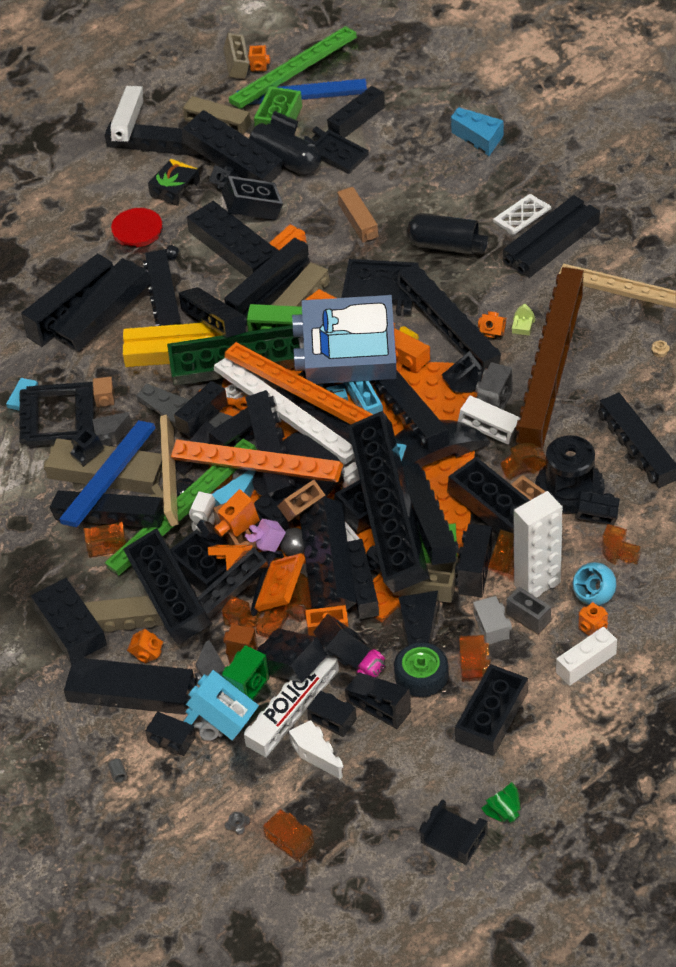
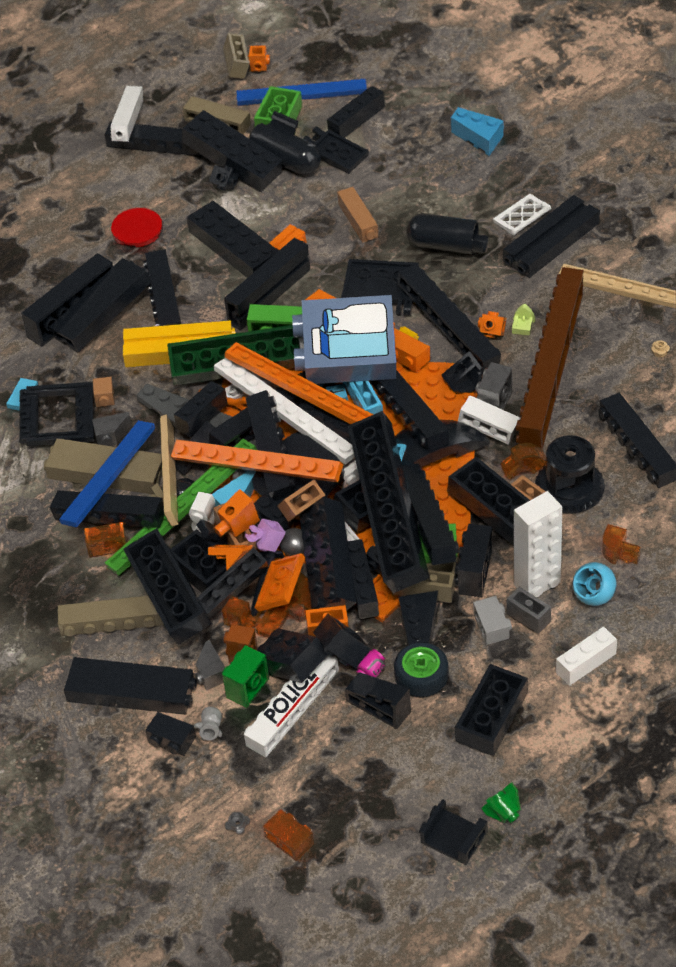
(68, 620): black brick -> none
(86, 446): black brick -> none
(117, 770): dark grey hinge -> none
(145, 646): orange brick -> none
(172, 180): black panel -> none
(172, 252): black hinge -> none
(212, 312): black brick -> none
(220, 704): medium azure brick -> none
(252, 198): black brick -> none
(292, 67): bright green plate -> none
(308, 282): dark tan brick -> none
(312, 748): white slope -> none
(331, 713): black brick -> none
(473, 657): clear orange brick -> none
(503, 553): clear orange plate -> none
(592, 618): orange brick -> none
(597, 507): black brick -> none

